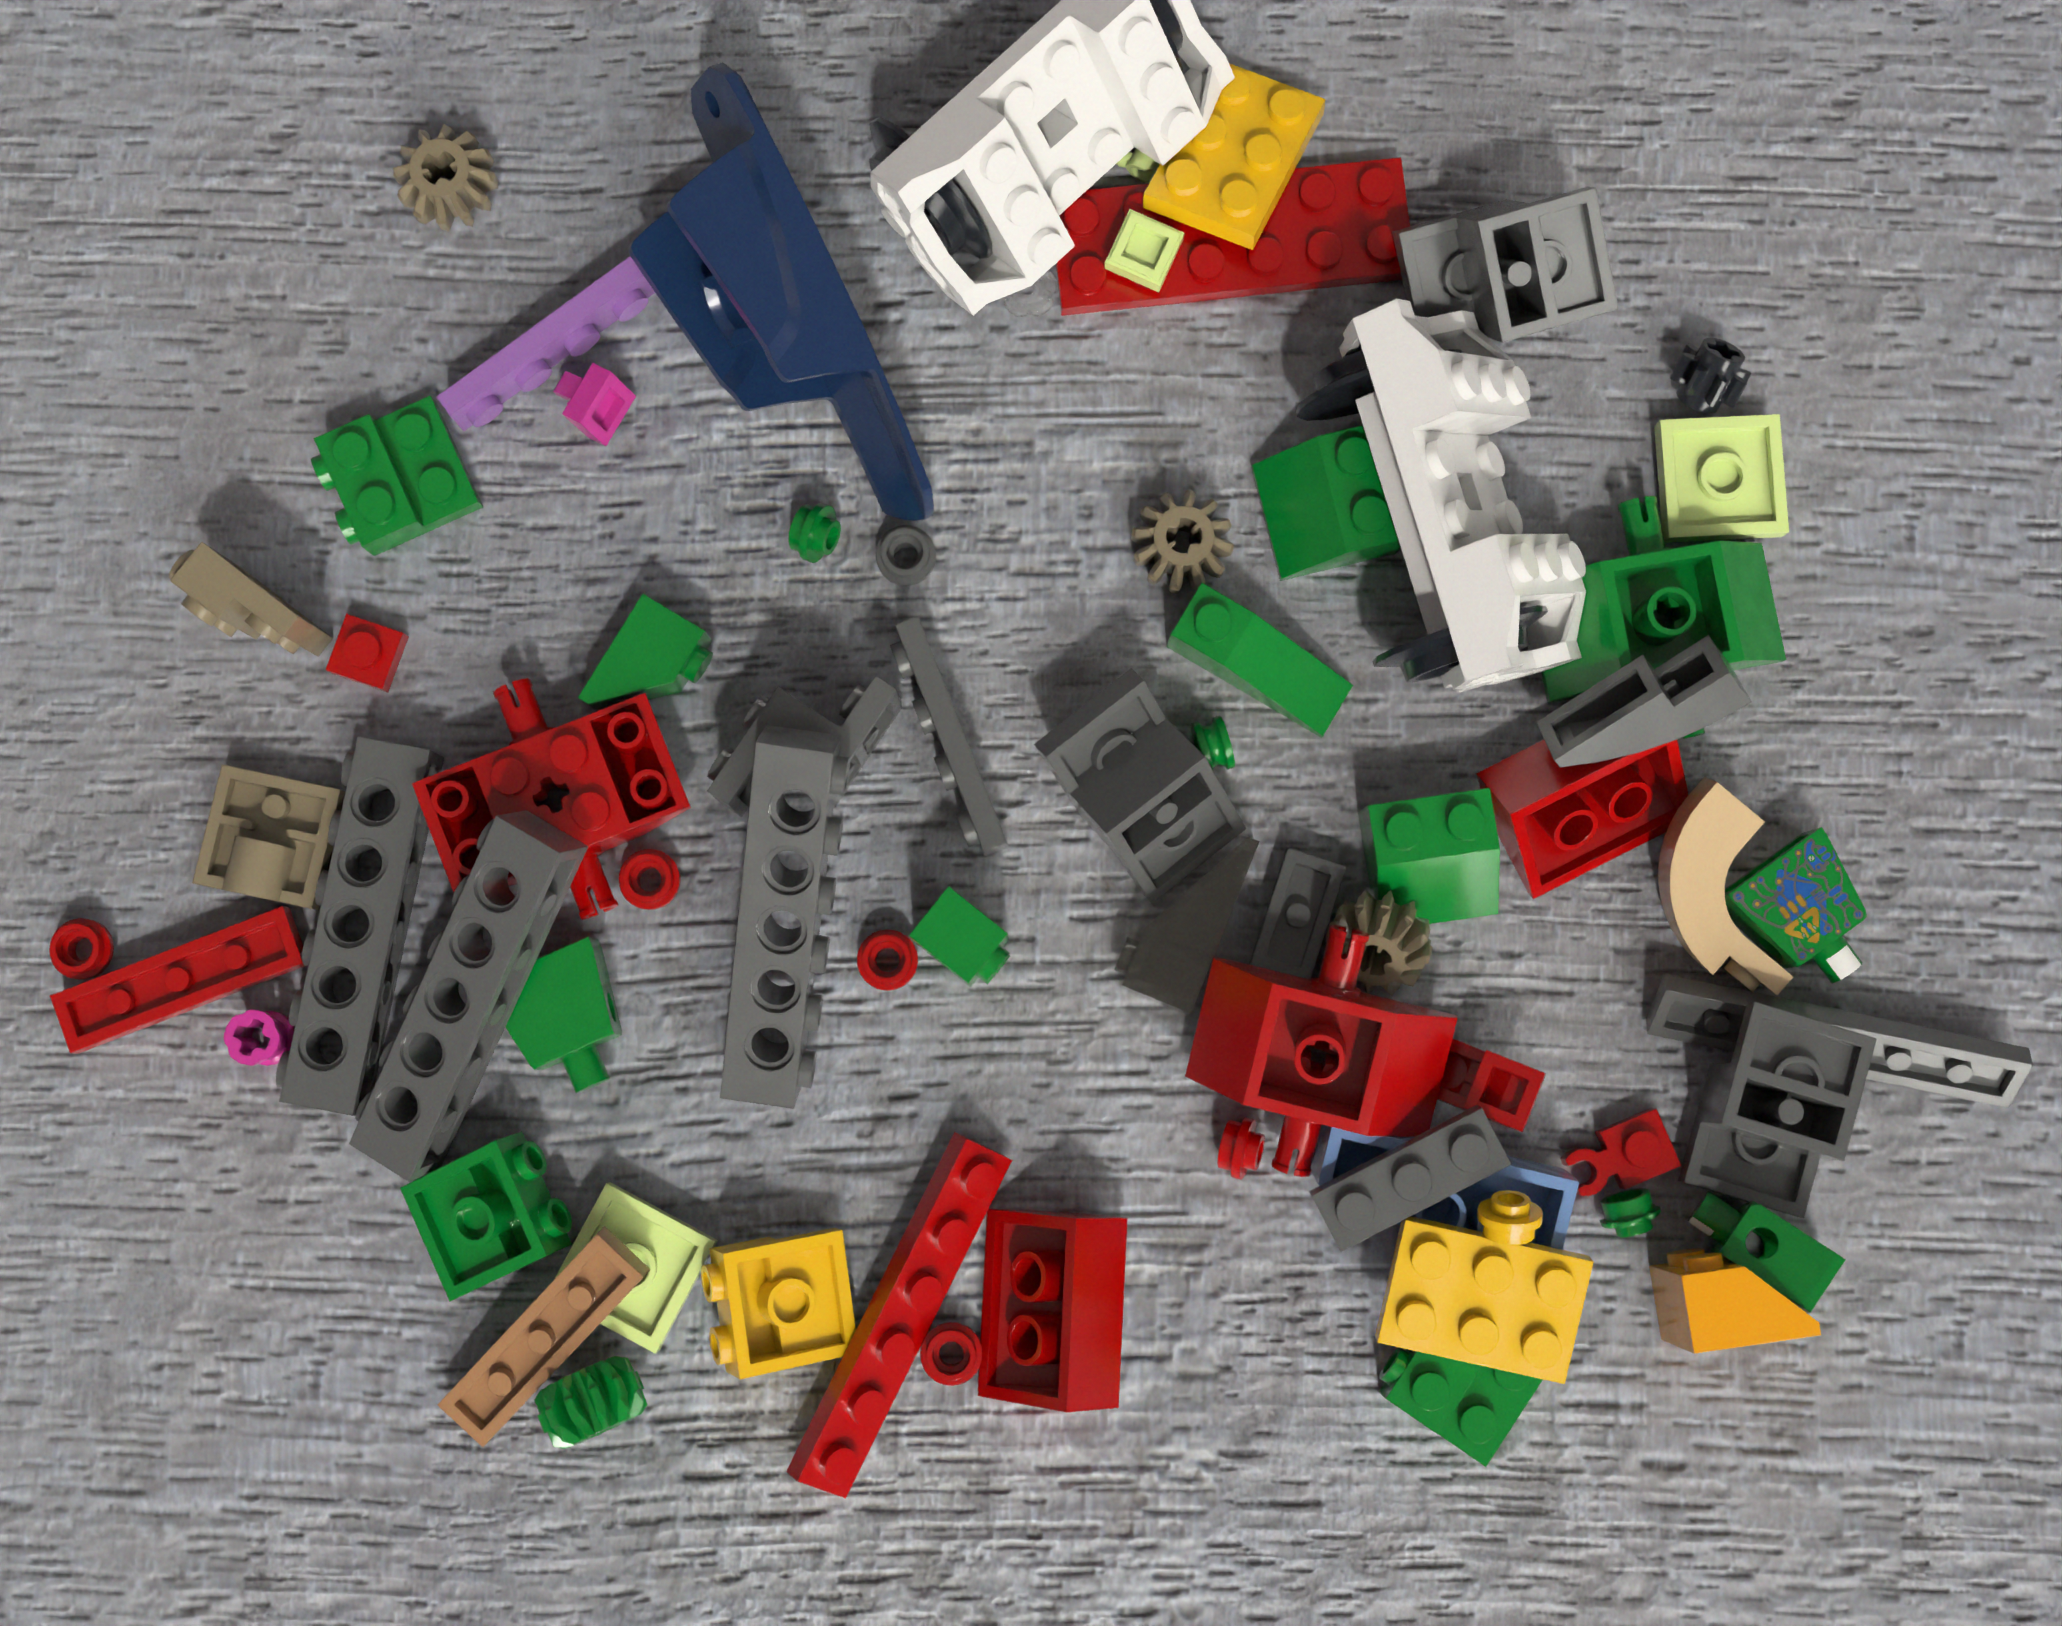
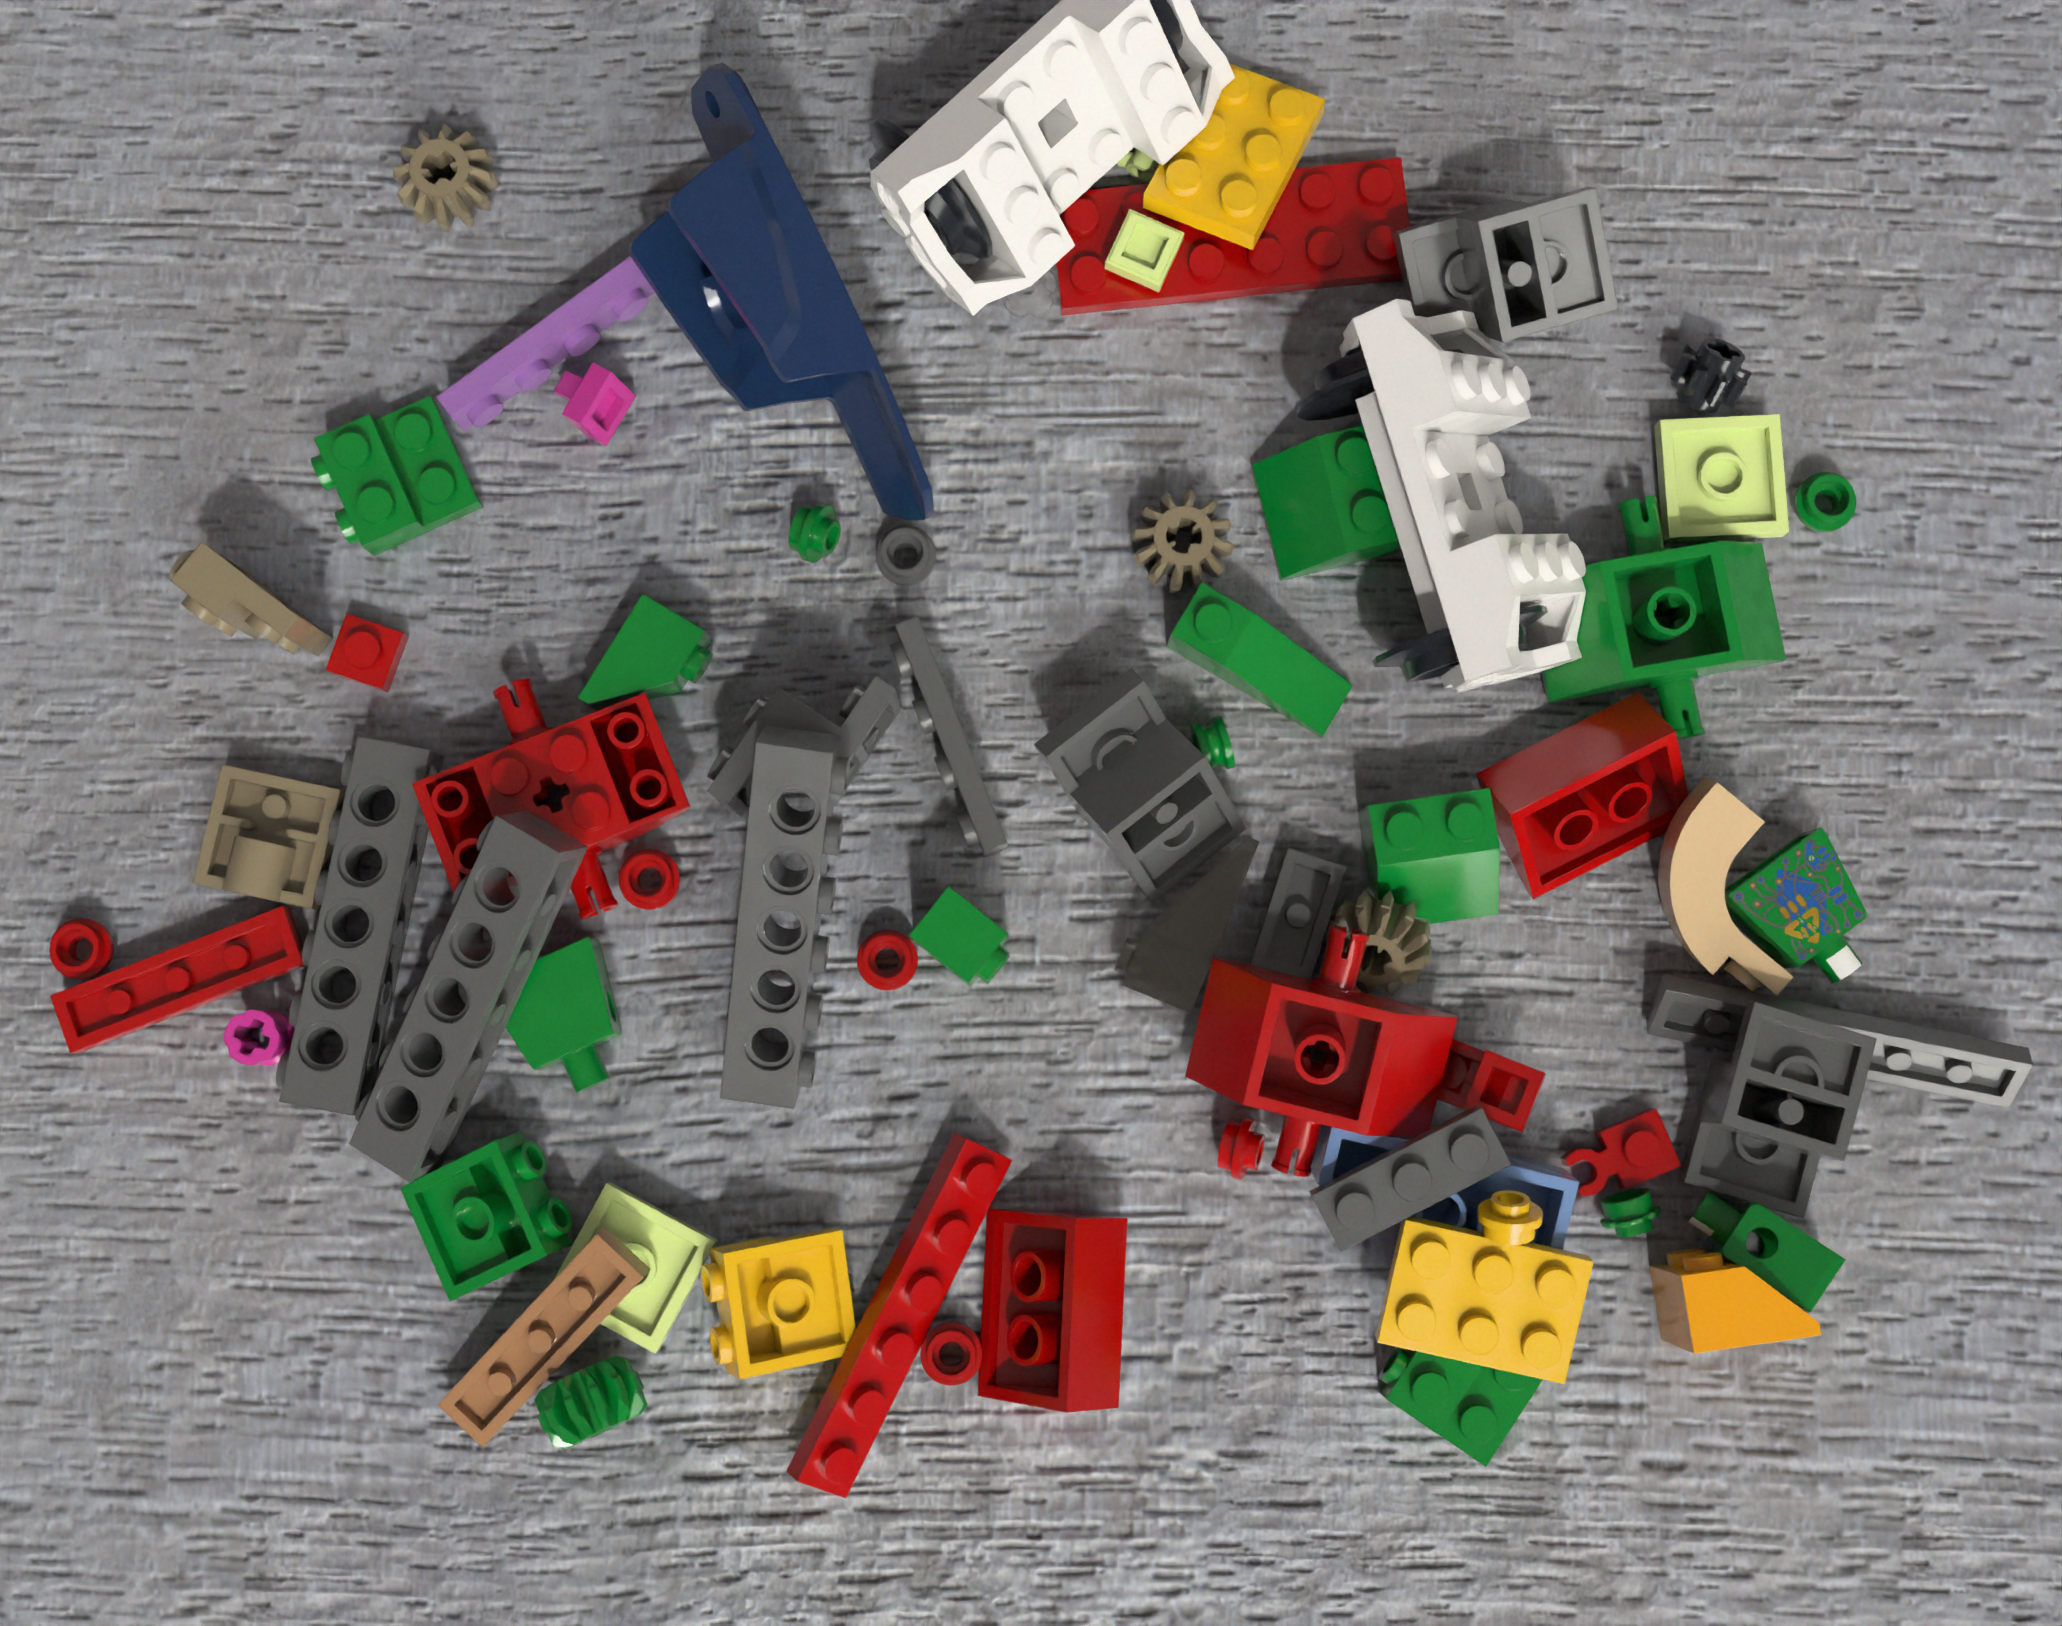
(1644, 707): dark grey slope -> none
(1841, 497): none -> green plate

